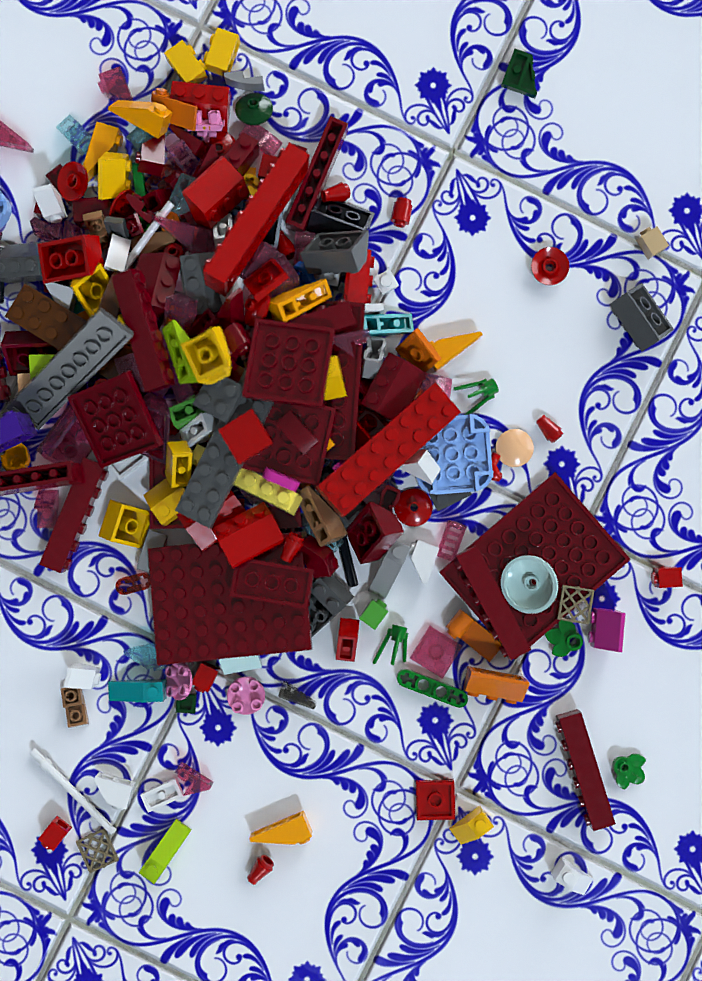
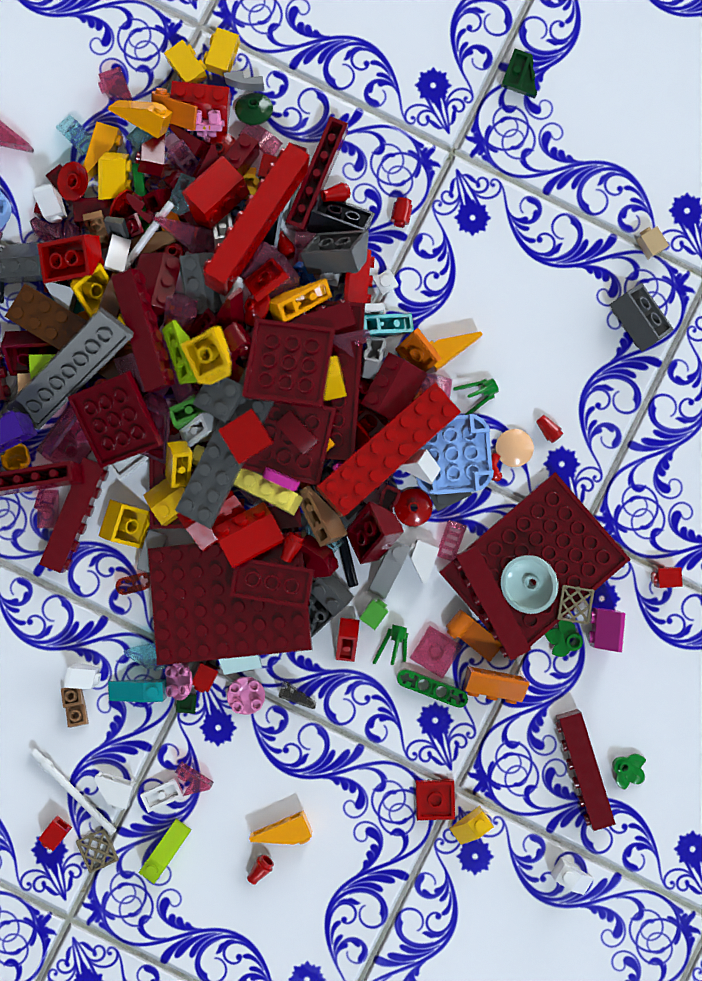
(553, 257): red dish -> none

